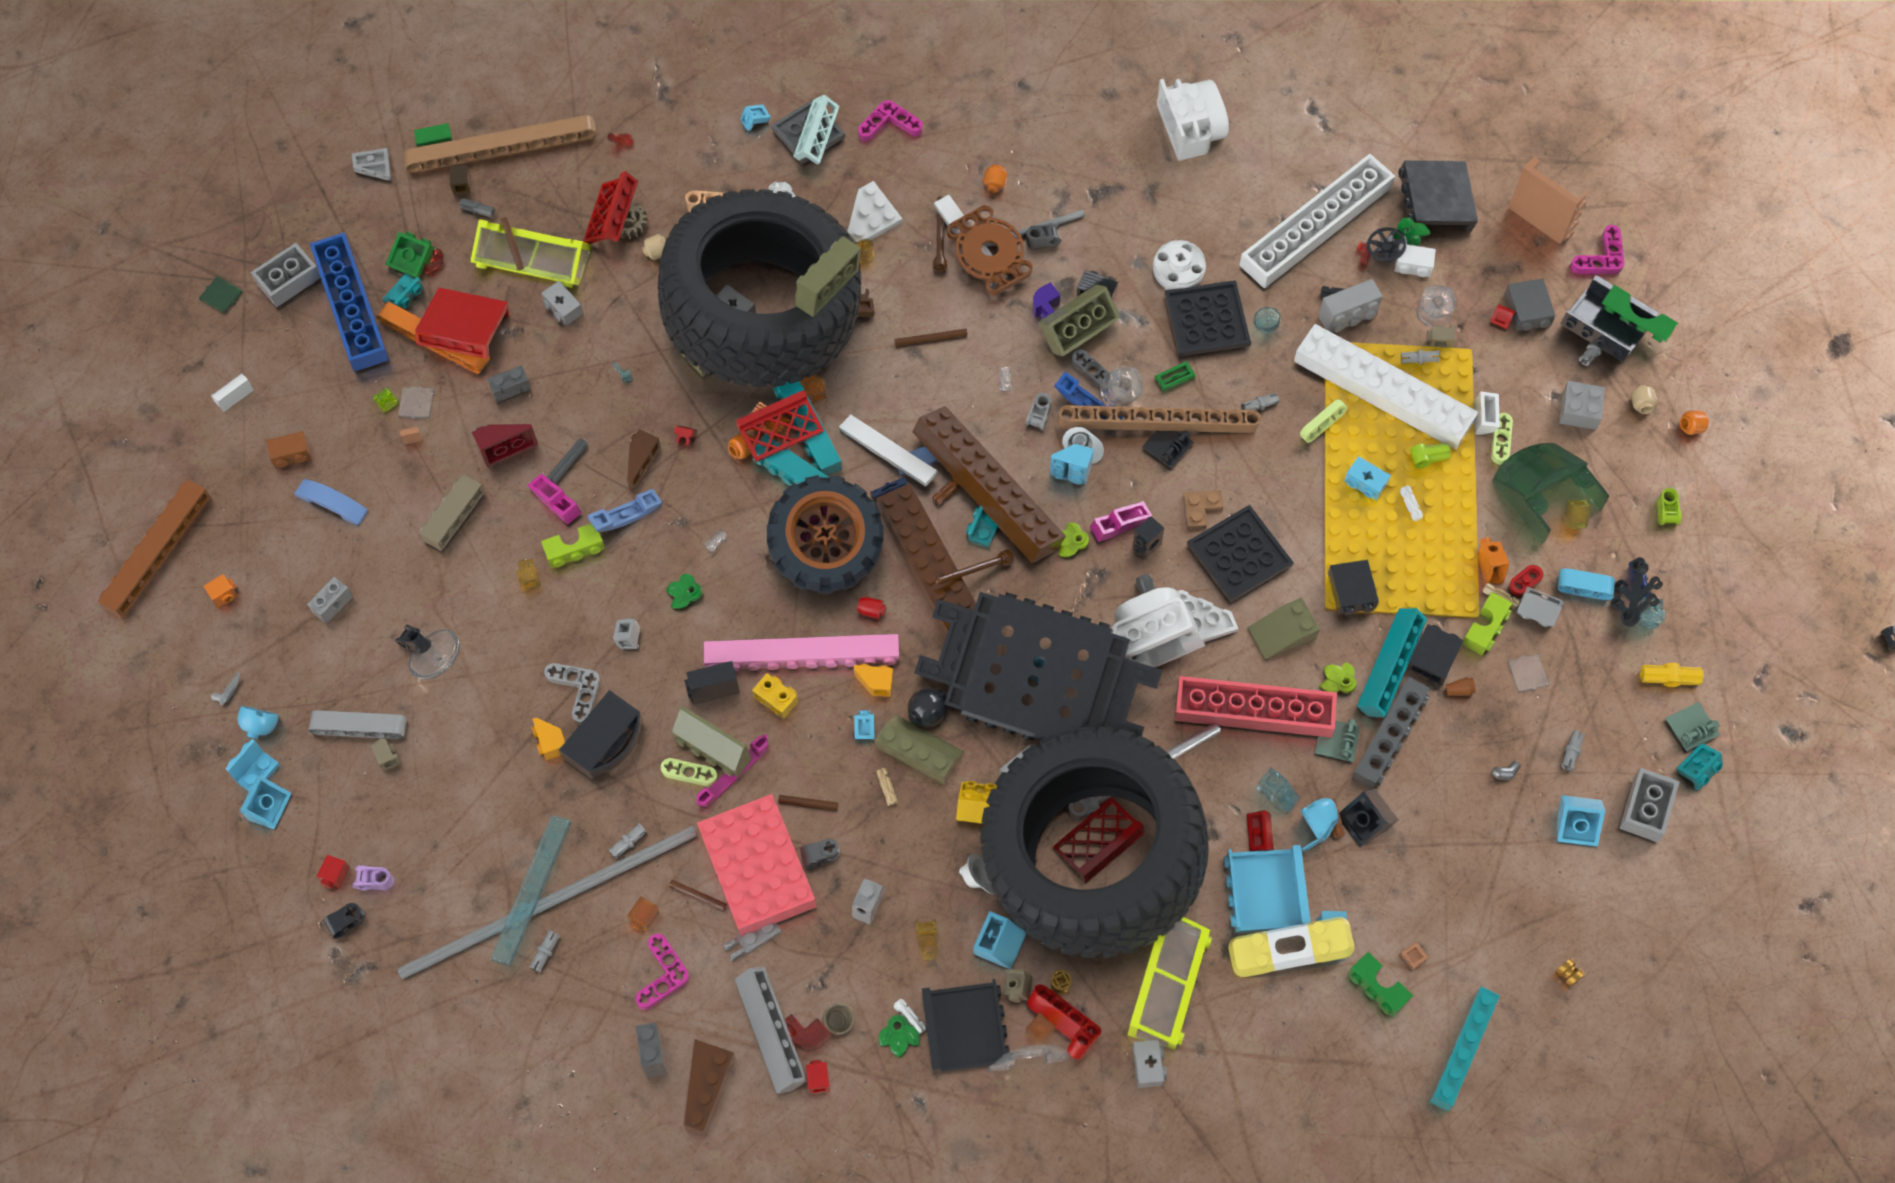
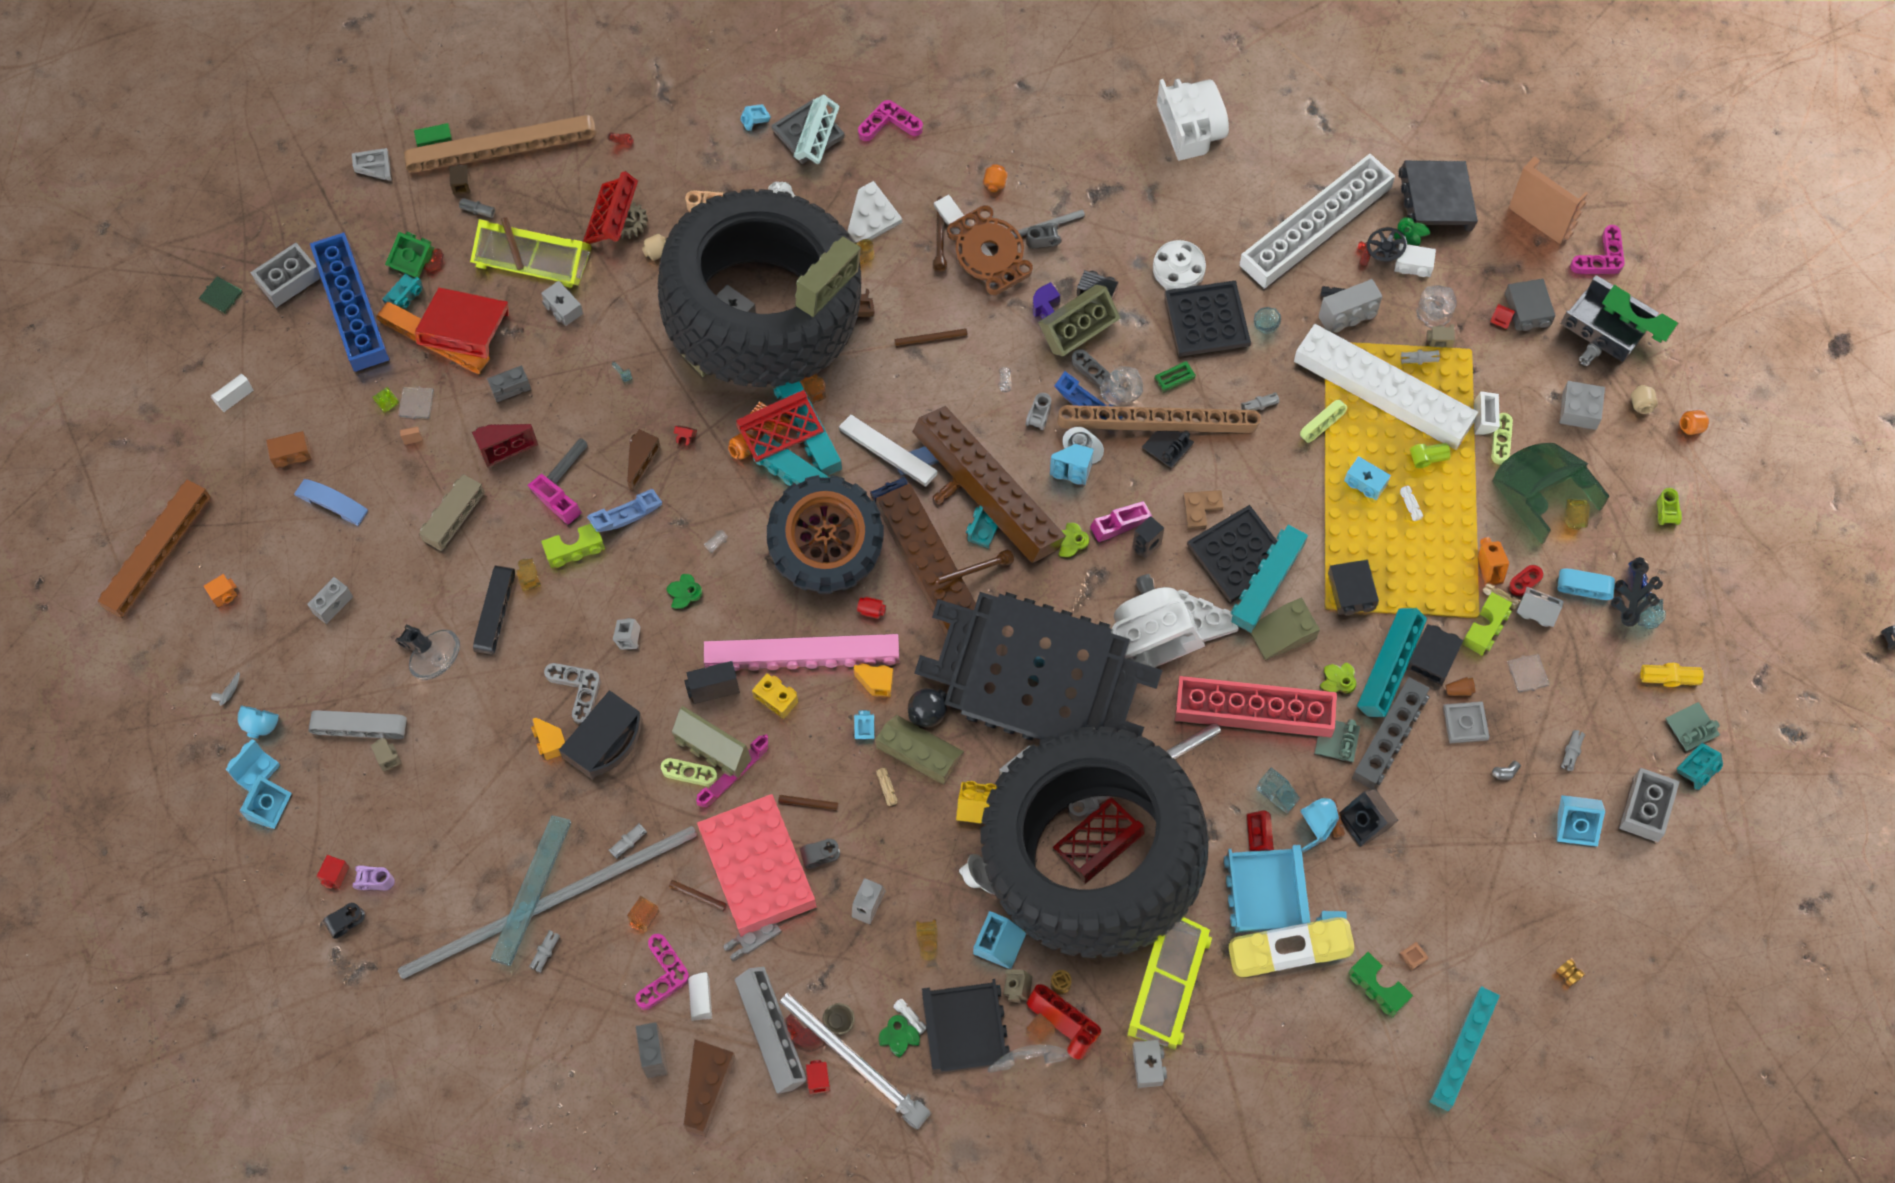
(494, 610): none -> black beam
(700, 997): none -> white brick
(913, 1111): none -> flat silver piece
(1268, 580): none -> teal brick
(1466, 722): none -> light grey tile

